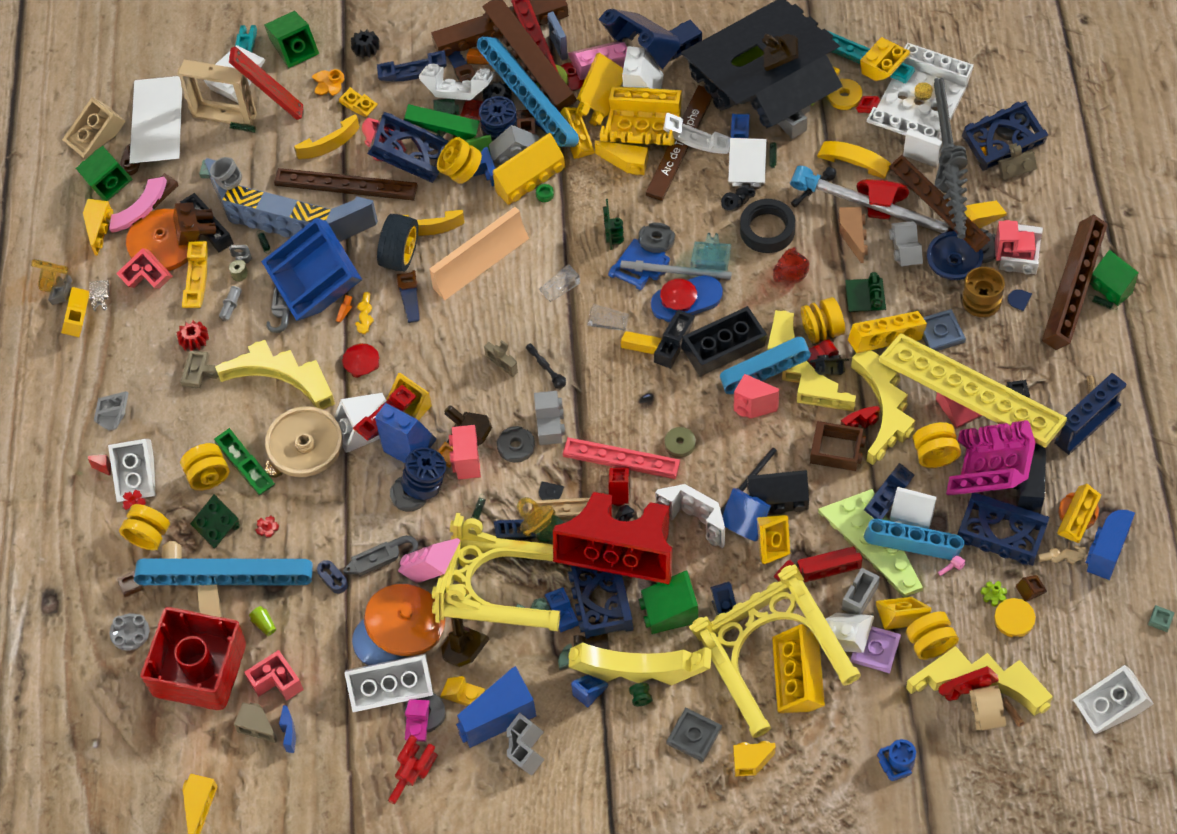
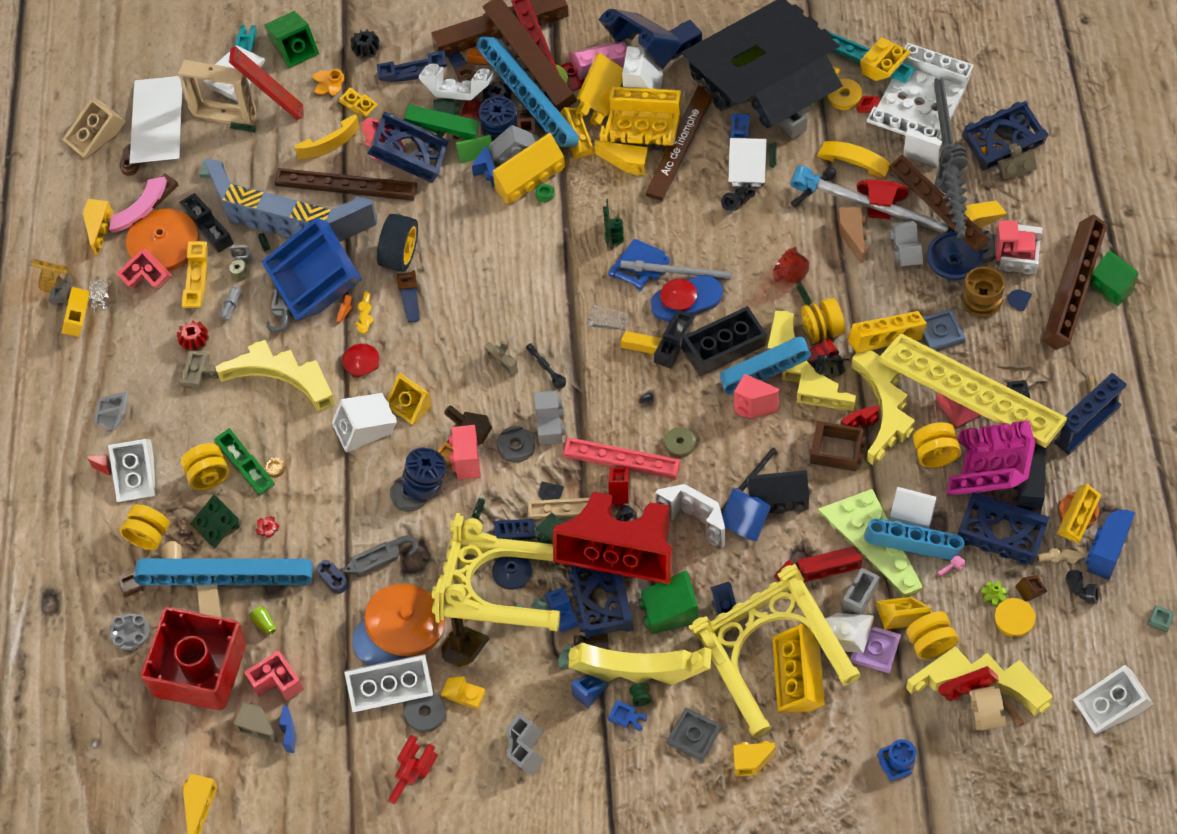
(103, 173): green slope -> none
(132, 499): red plant -> none
(186, 223): reddish brown brick -> none
(226, 173): light grey helmet -> none
(304, 441): tan dish -> none
(400, 399): red slope -> none
(401, 432): blue slope -> none
(417, 719): dark pink slope -> none
(428, 561): bright pink slope -> none
(440, 225): yellow slope -> none
(459, 160): yellow wheel -> none
(478, 254): light nougat arch -> none
(495, 709): blue slope -> none
(513, 578): none -> dark blue dish
(536, 518): clear yellow tile -> none
(557, 36): sand blue tile -> none
(560, 283): clear slope -> none
(625, 714): none -> blue plate
(658, 245): dark grey tile -> none
(696, 138): white slope -> none
(711, 254): clear light blue plate -> none
(762, 244): black tyre -> none
(773, 538): yellow slope -> none
(779, 50): dark brown piece -> none
(807, 300): none -> clear green piece
(866, 294): dark green hinge -> none
(885, 495): dark blue slope -> none
(923, 91): clear yellow tile -> none
(1089, 593): none -> black arm
(1103, 302): clear green piece -> none

